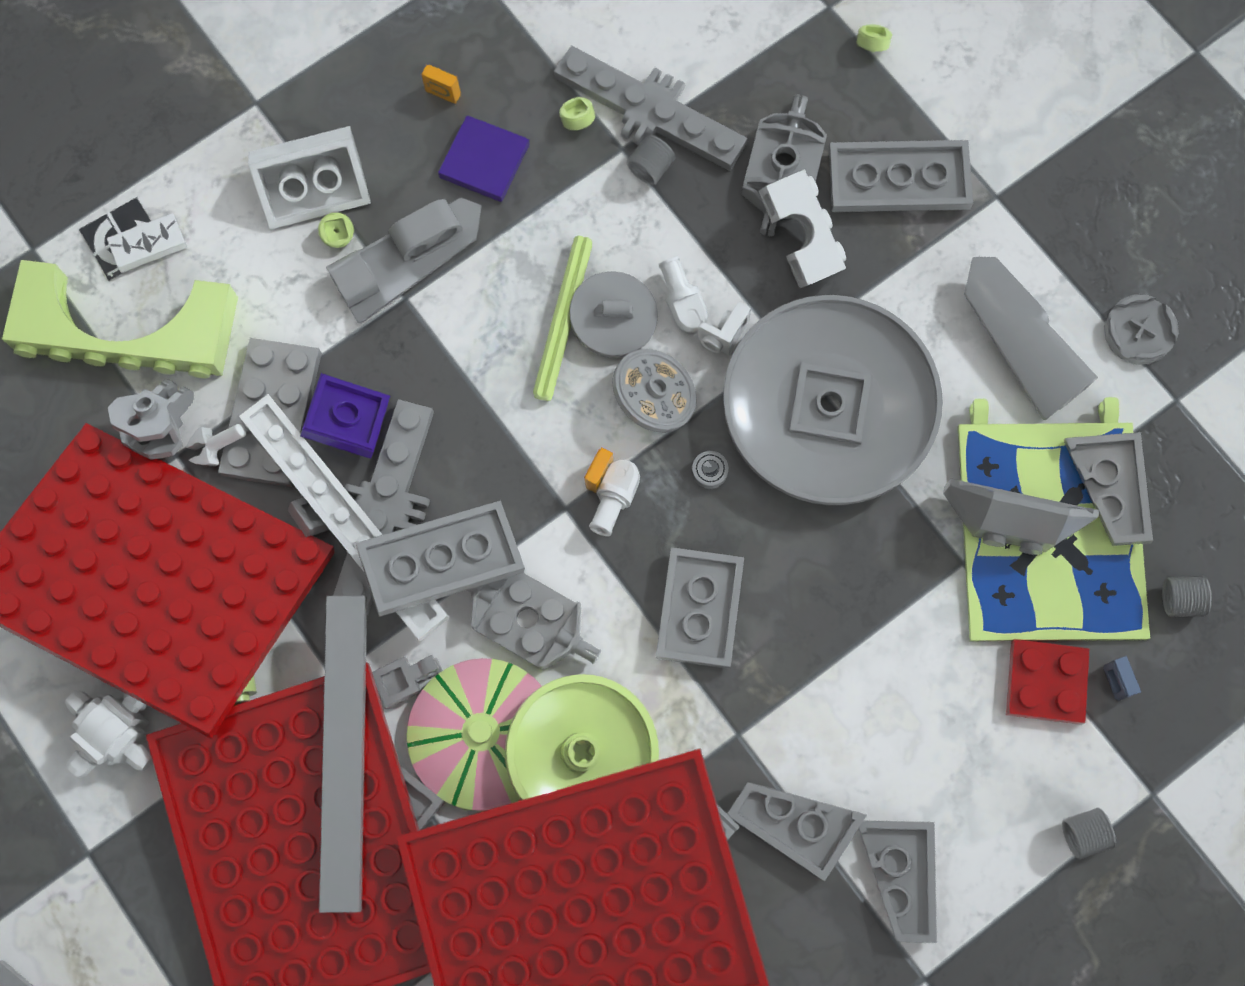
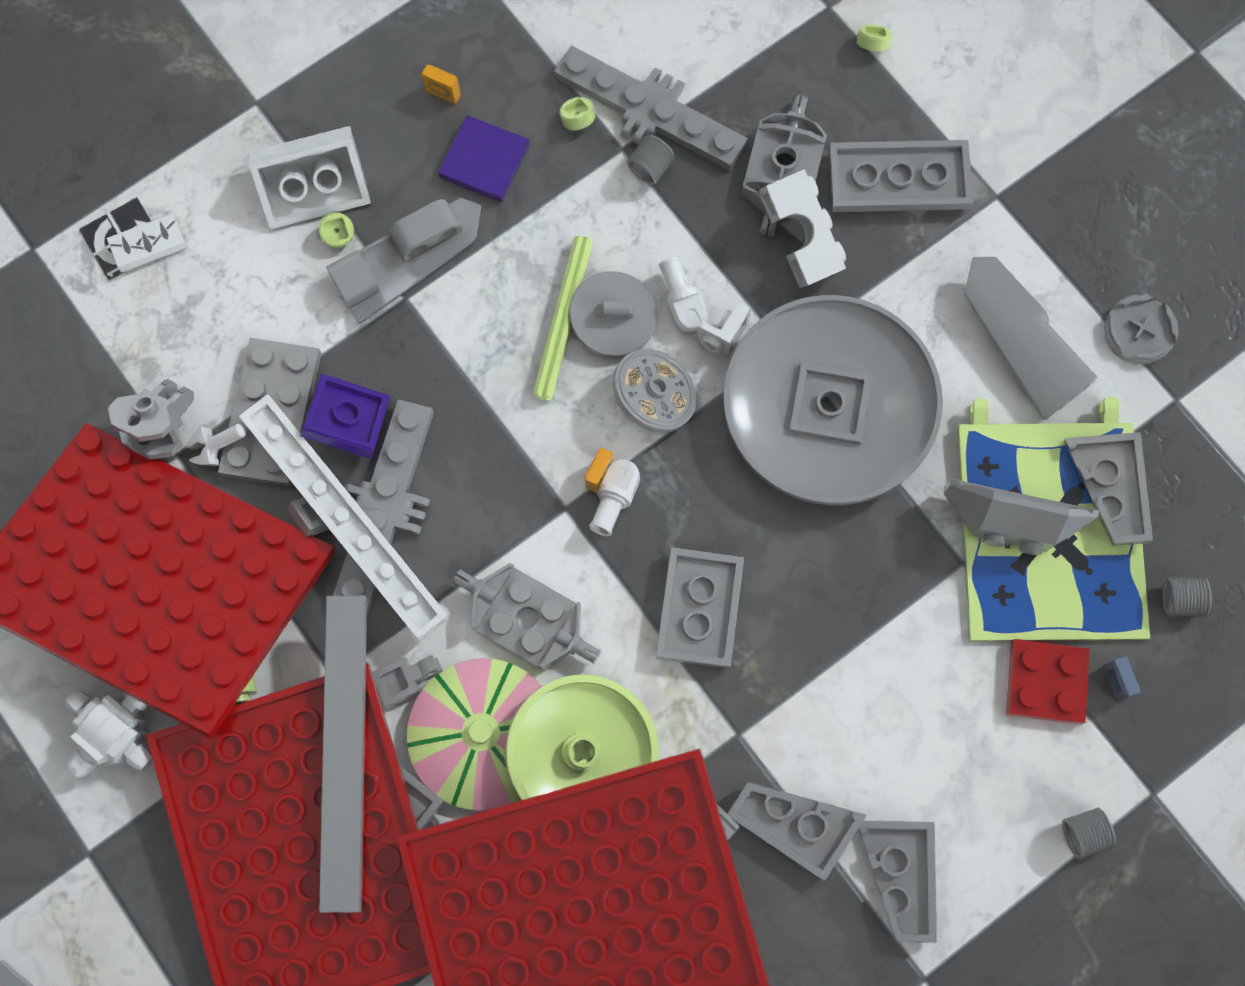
(190, 343): yellowish green arch -> none
(439, 558): light grey plate -> none
(710, 469): light grey tile -> none

